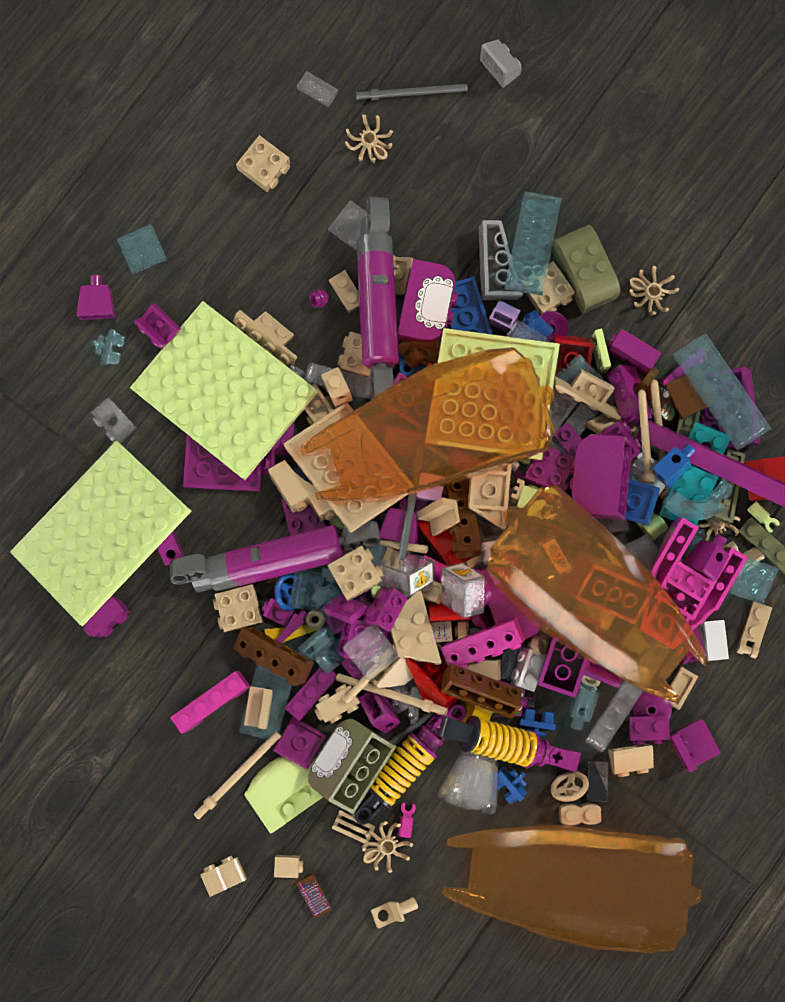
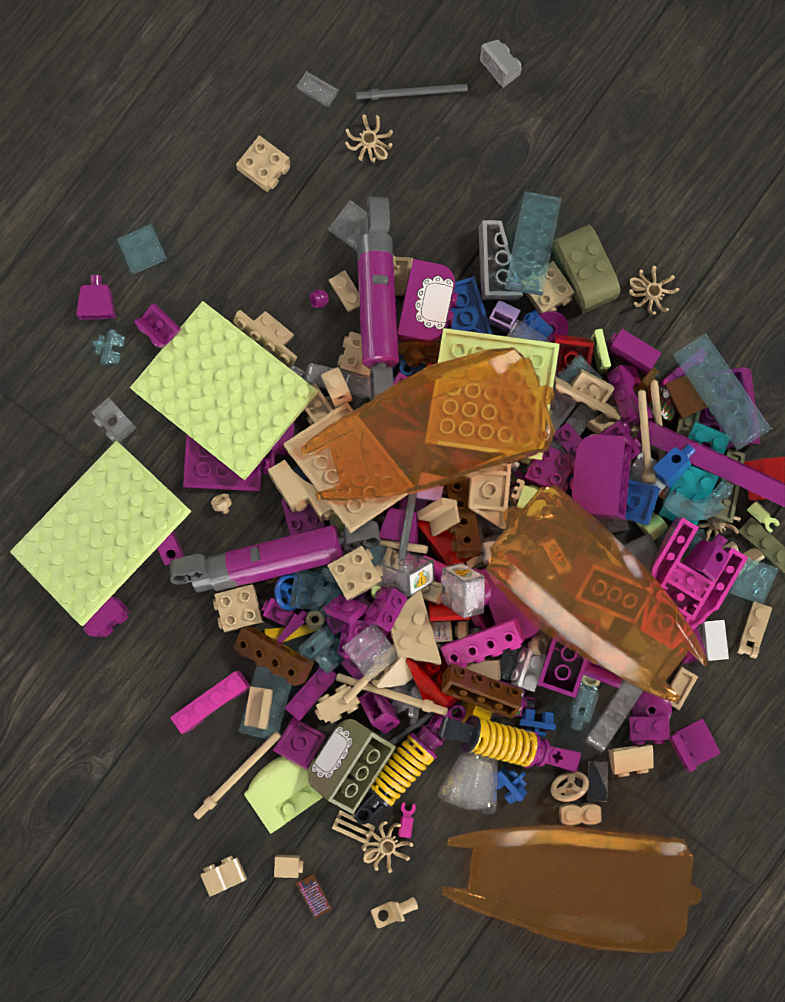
(221, 503): none -> tan tile

